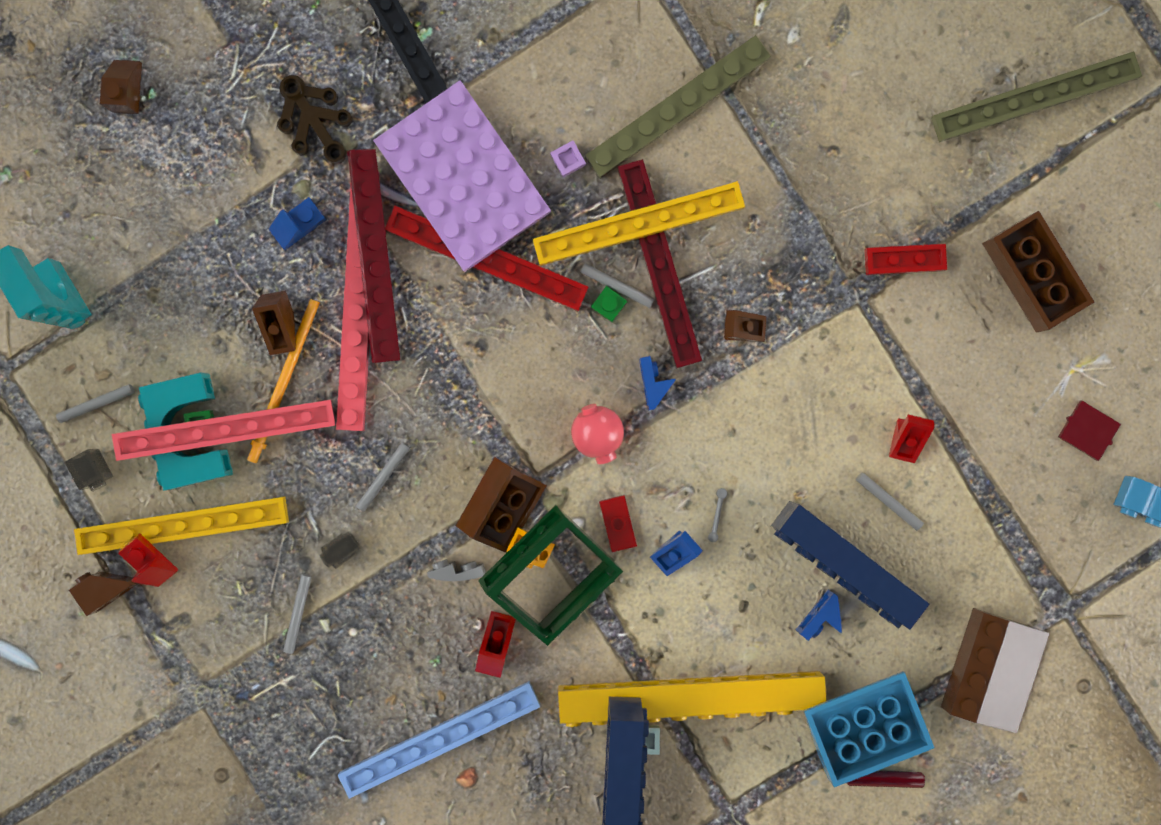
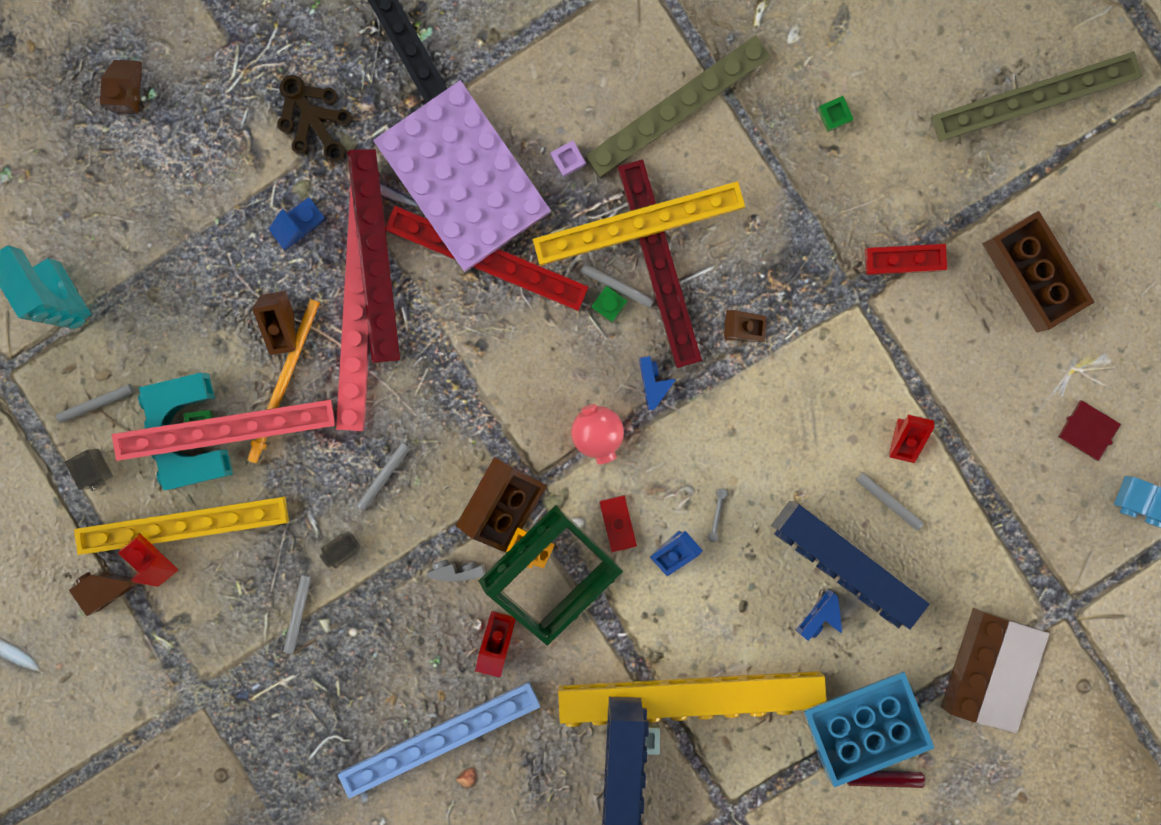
(835, 113): none -> green plate

